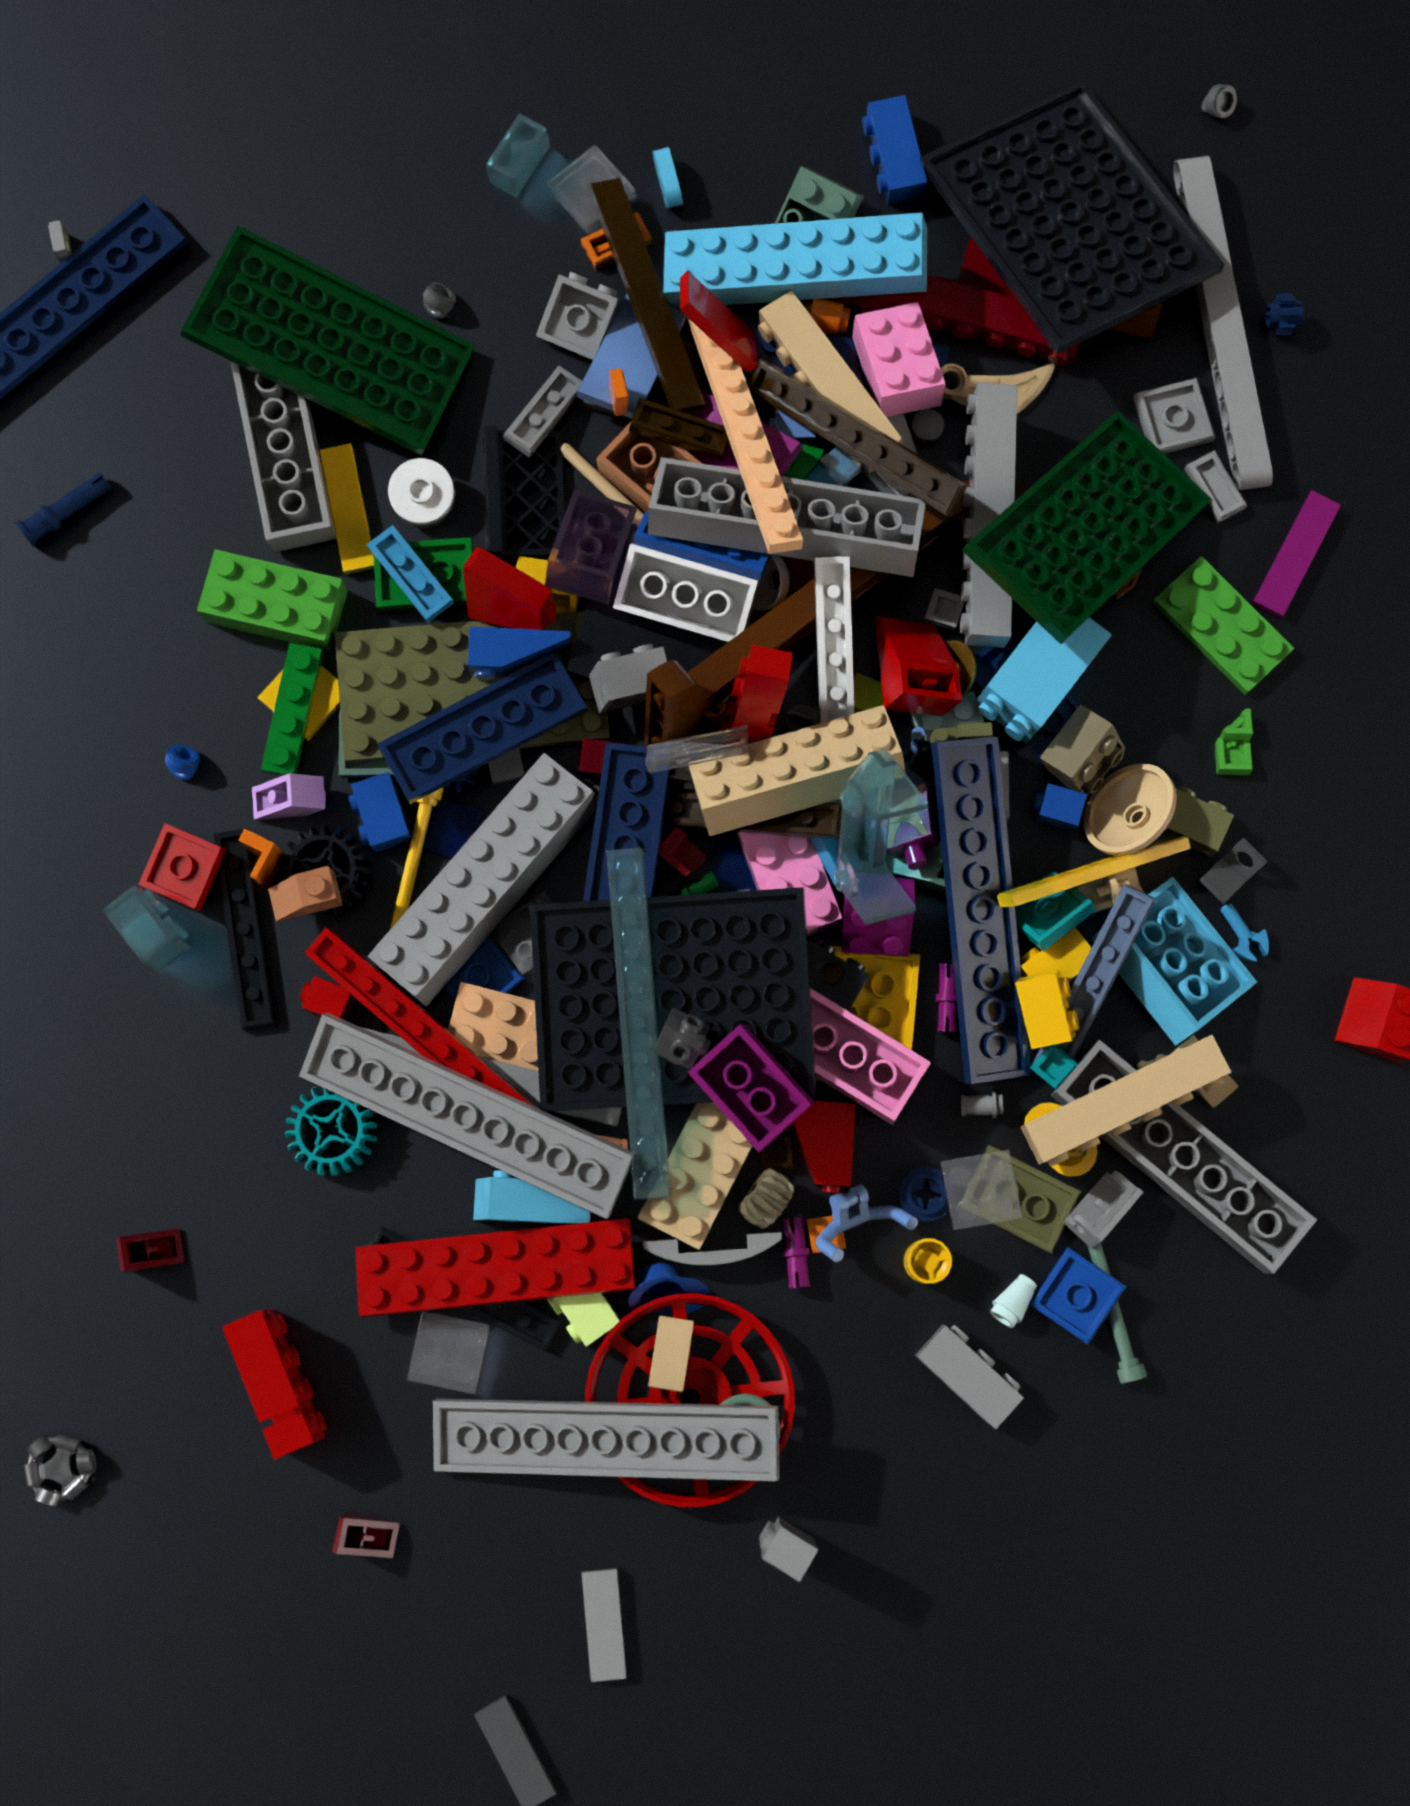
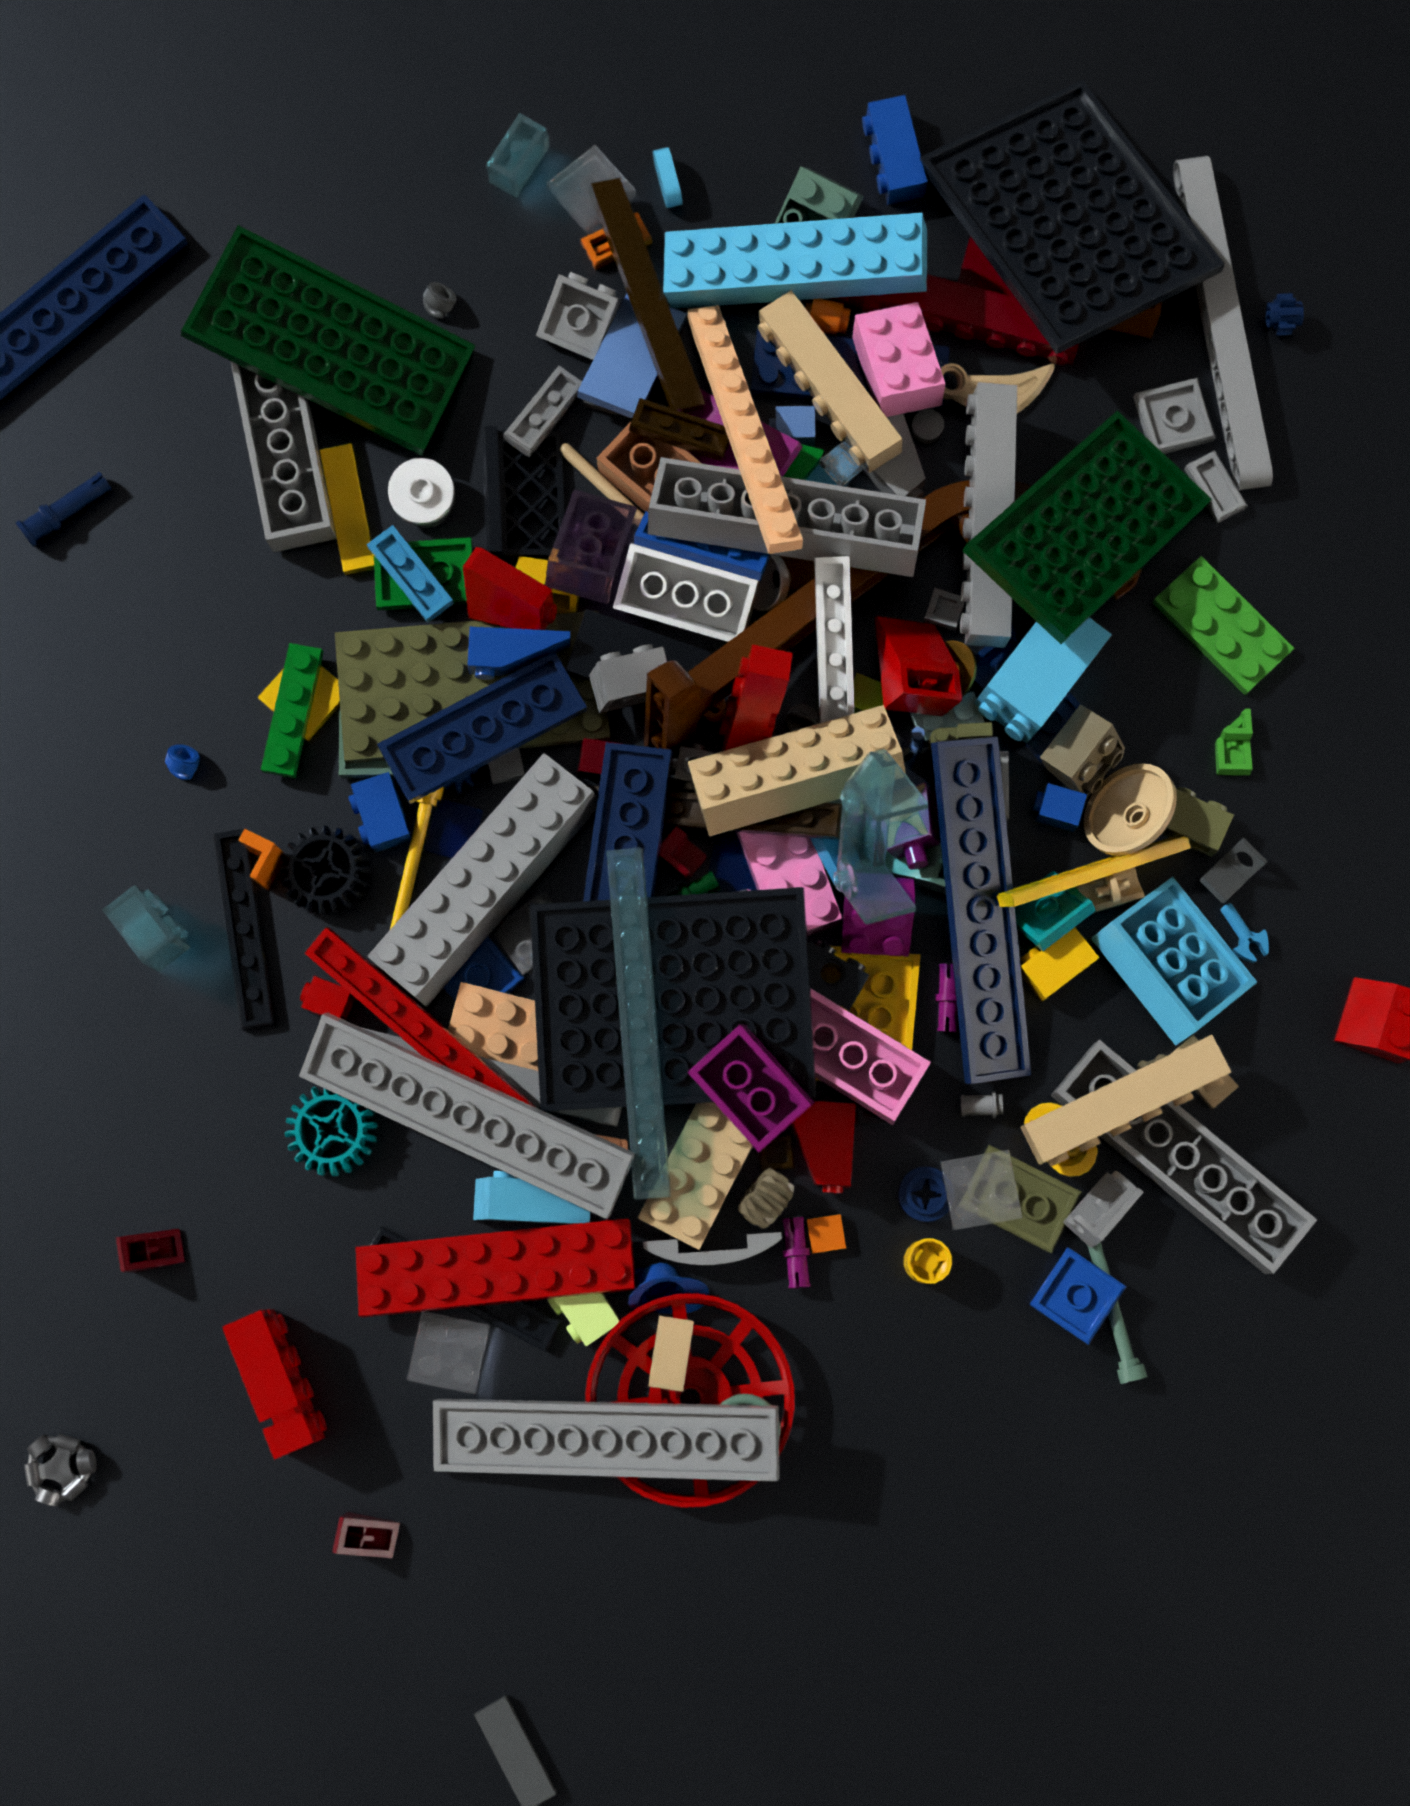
(60, 240): light grey tile -> none
(182, 866): red plate -> none
(272, 600): bright green brick -> none
(288, 797): lavender slope -> none
(305, 894): nougat slope -> none
(604, 1625): light grey tile -> none
(618, 392): orange tile -> none
(683, 1039): flat silver brick -> none
(697, 749): clear tile -> none
(718, 321): red tile -> none
(787, 1547): light grey brick -> none
(857, 437): dark brown tile -> none
(860, 1213): medium blue piece -> none
(970, 1375): light grey brick -> none
(1013, 1301): light aqua cone -> none
(1047, 1009): yellow piece -> none
(1054, 1065): teal tile -> none
(1105, 960): sand blue tile -> none
(1220, 101): dark grey tile -> none
(1296, 554): magenta tile -> none

